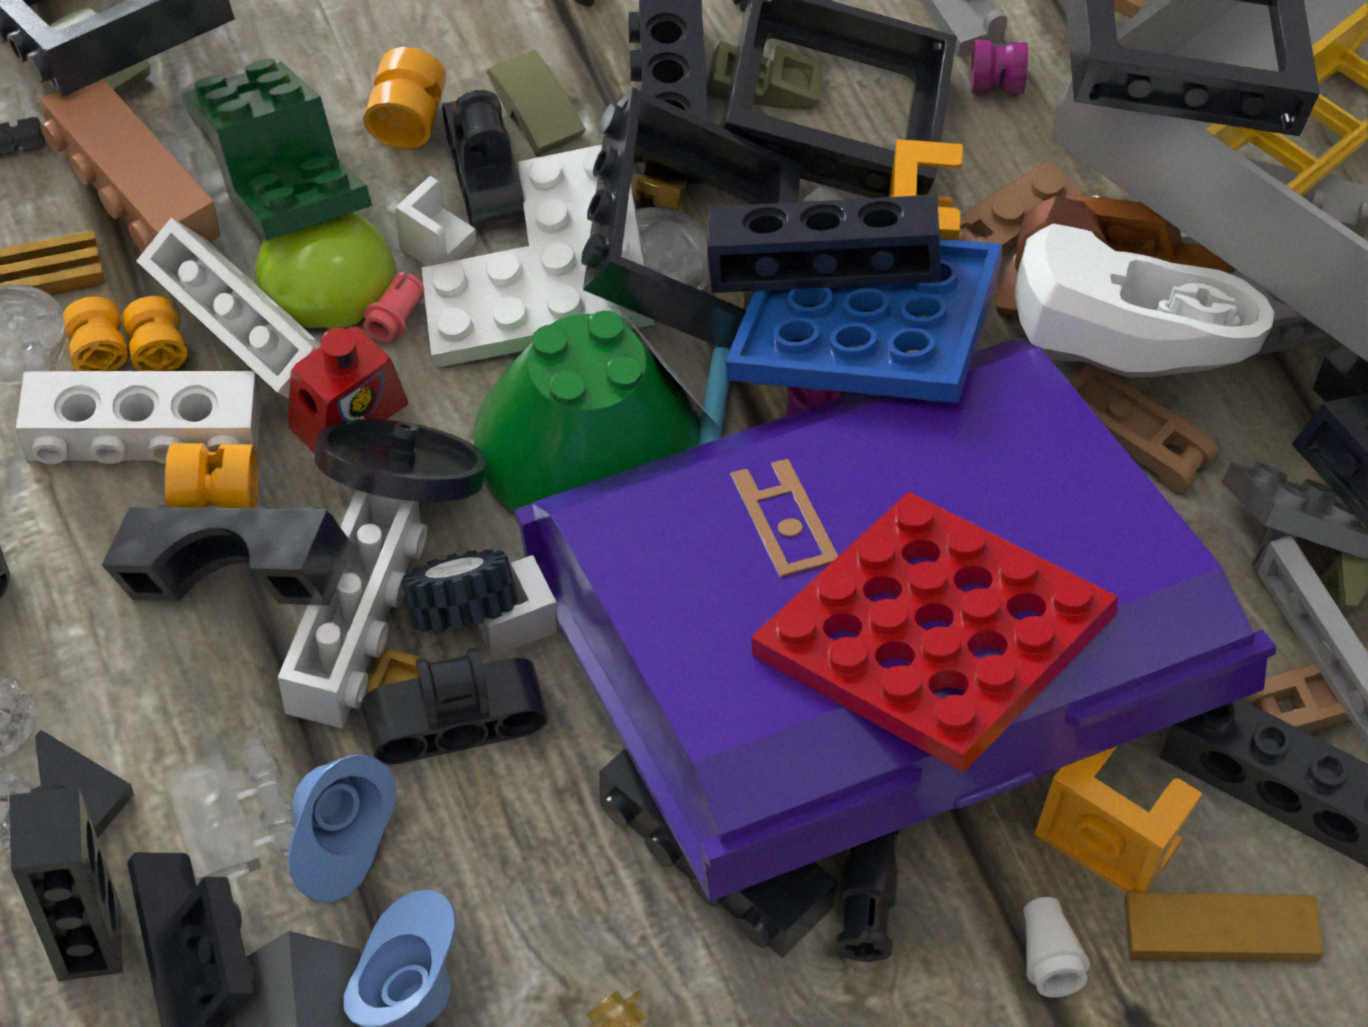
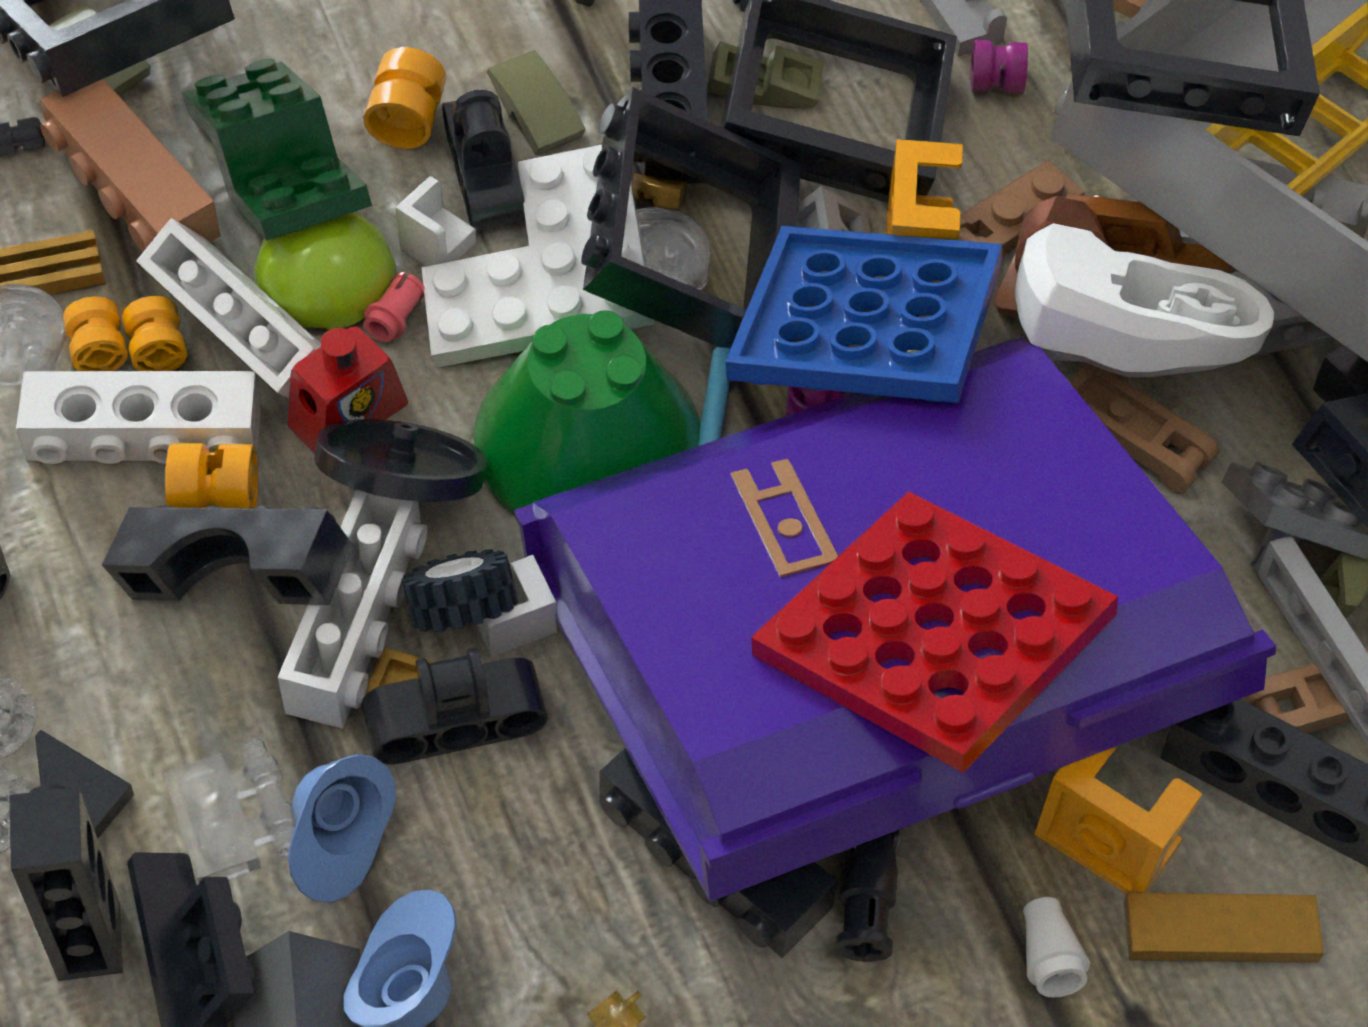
(670, 370): white sticker -> none
(824, 244): black brick -> none

